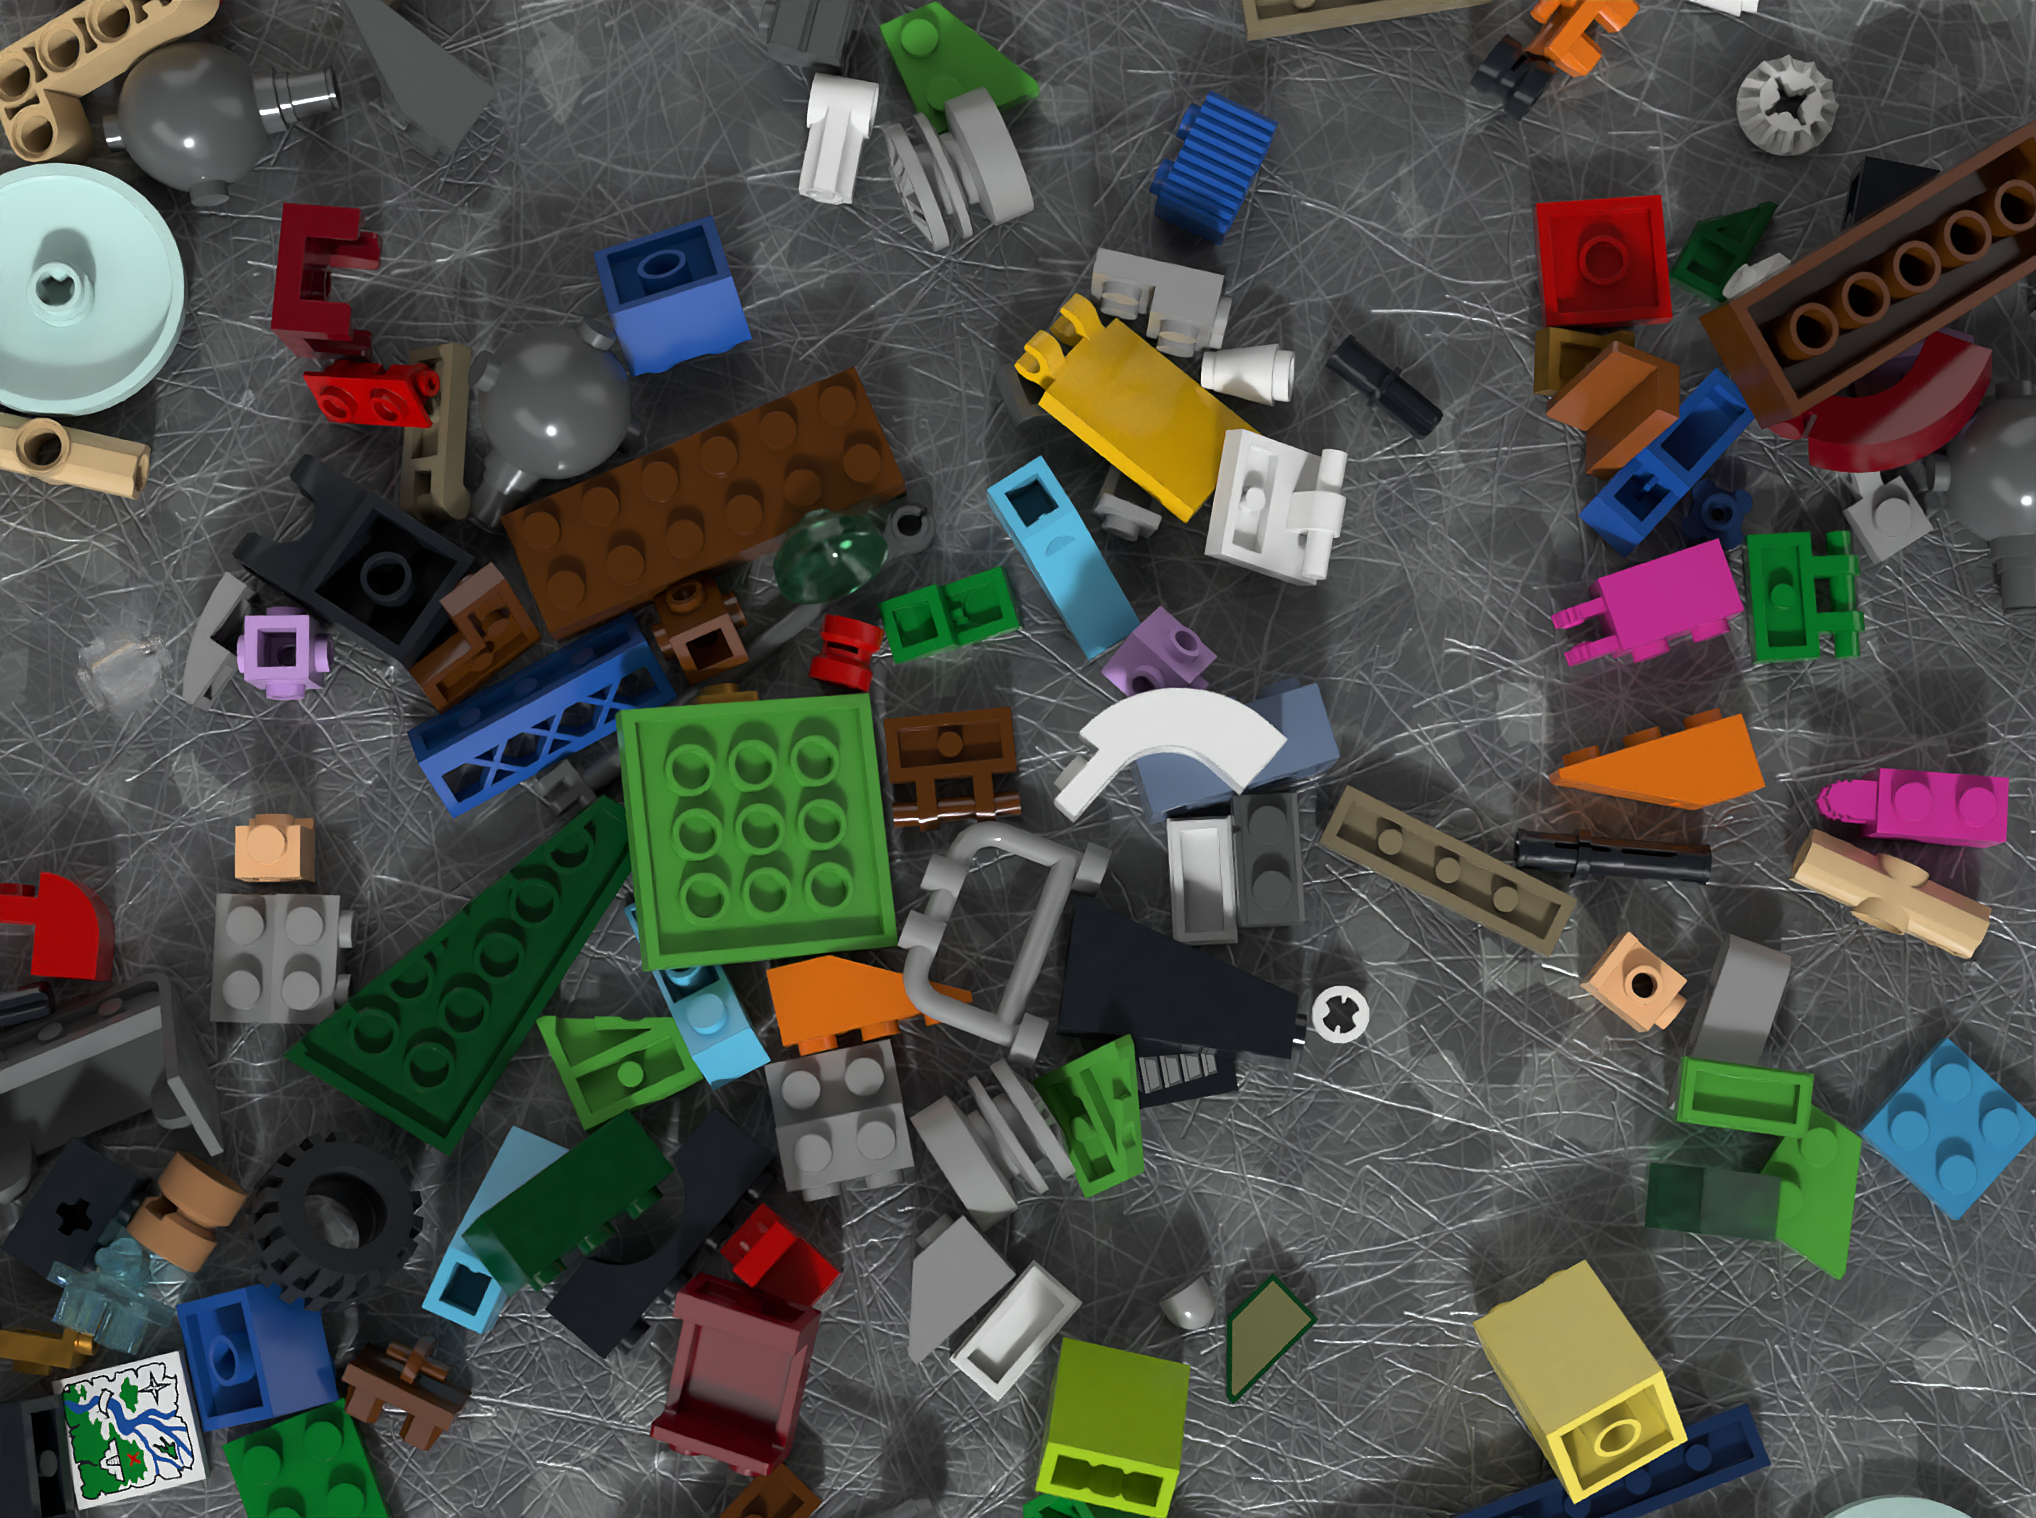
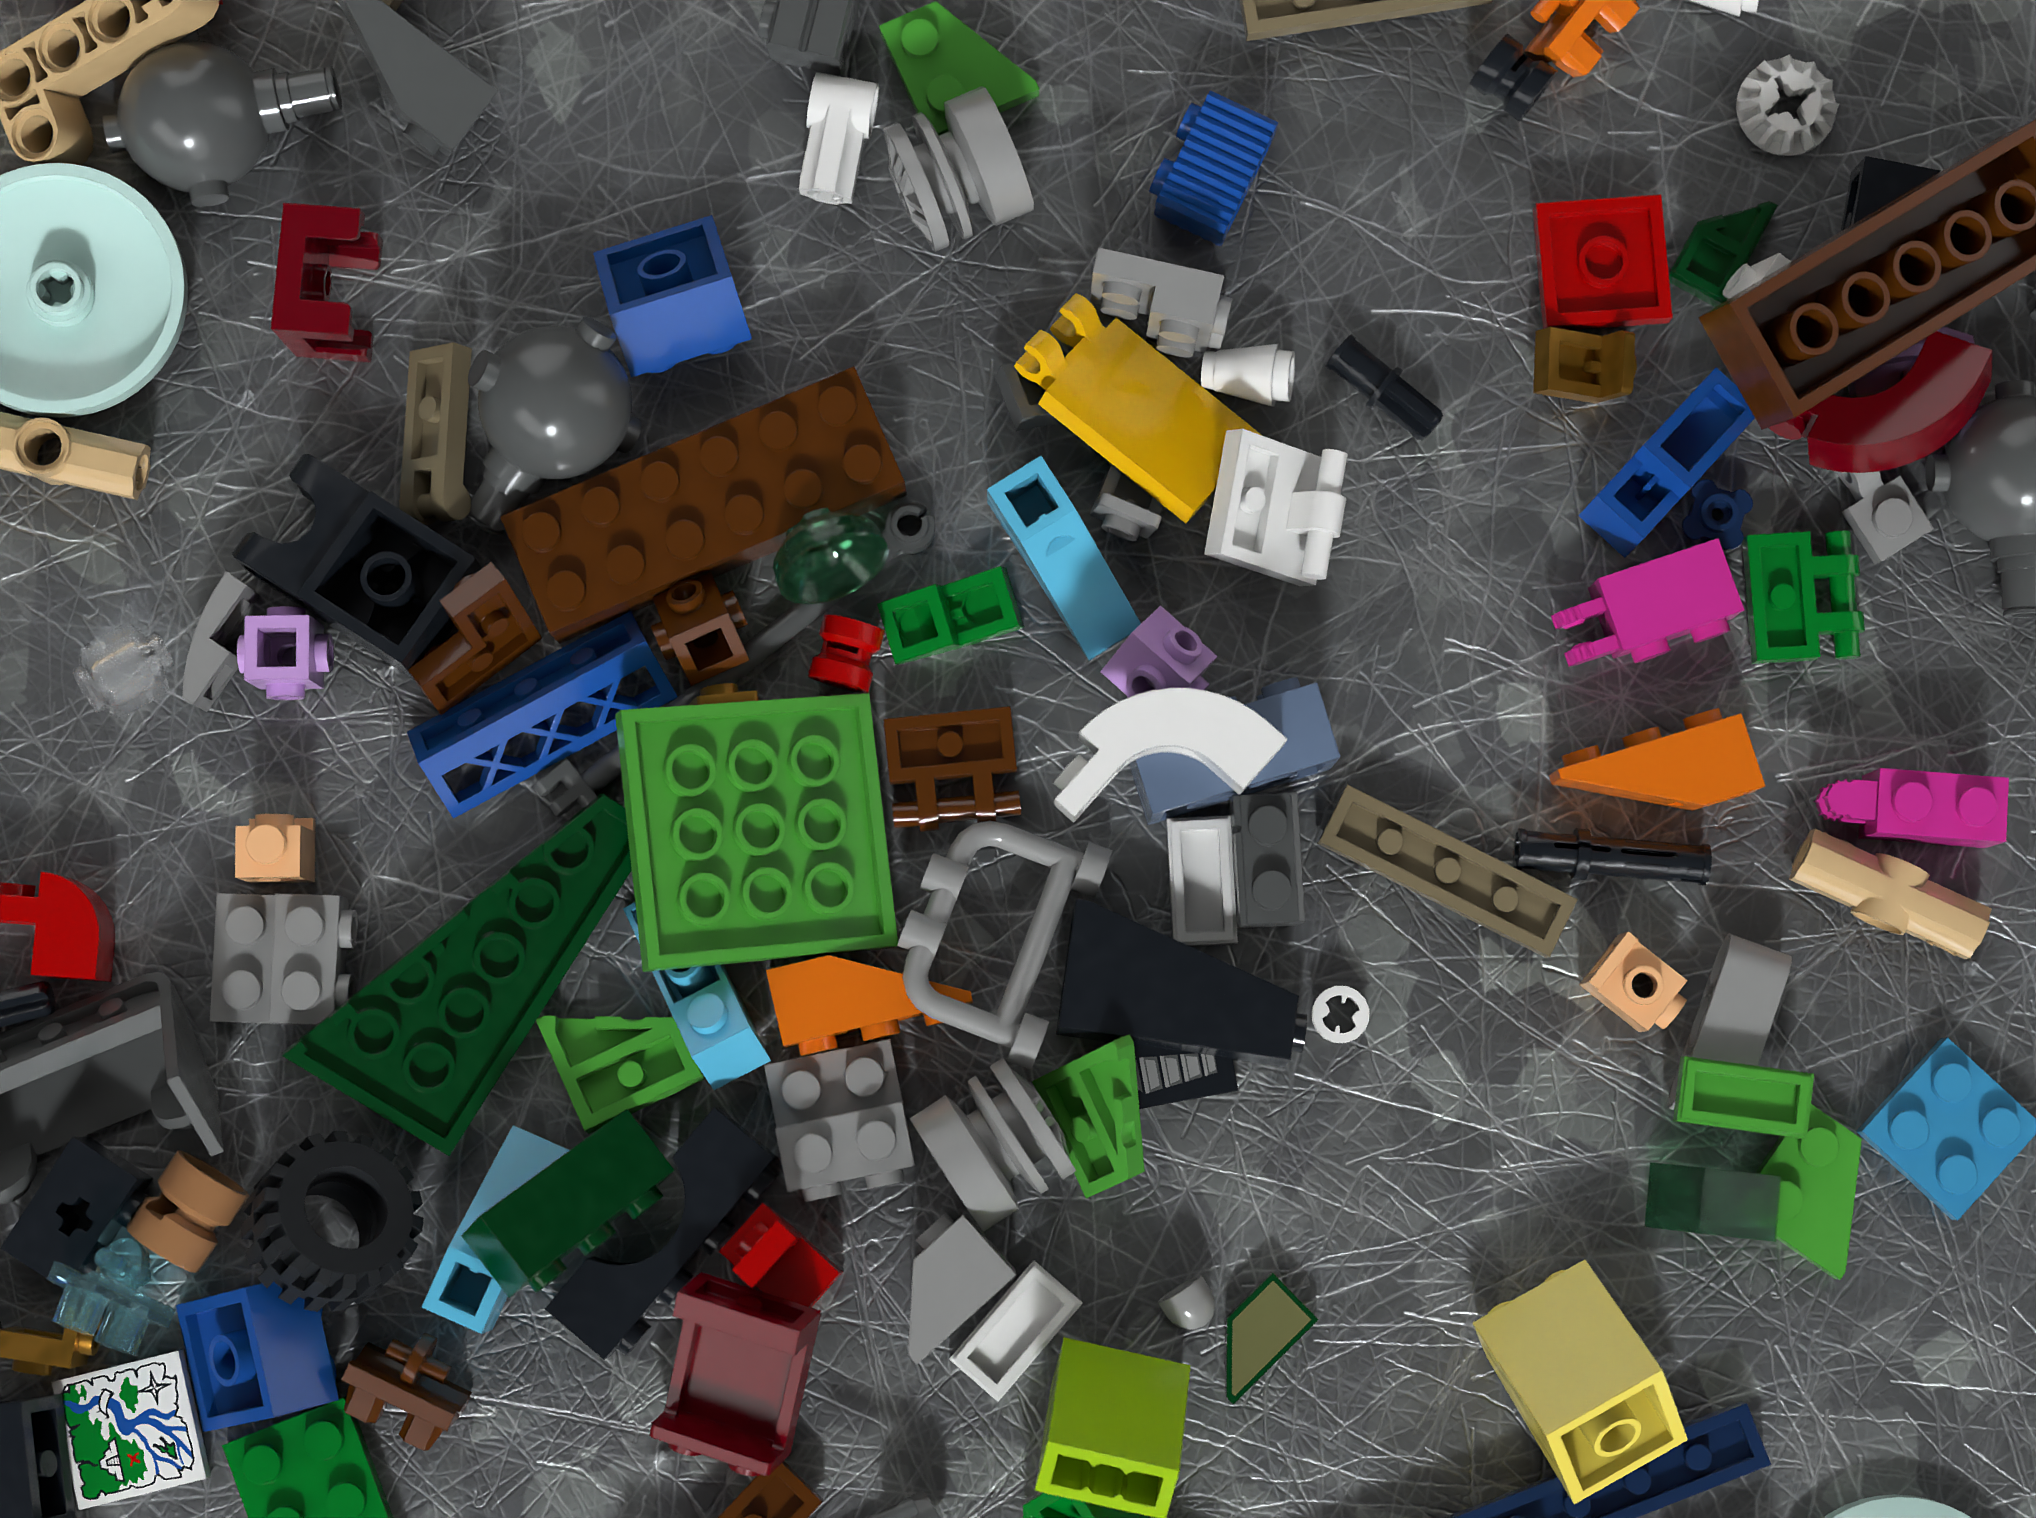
(371, 395): red hinge -> none
(1621, 405): dark orange panel -> none

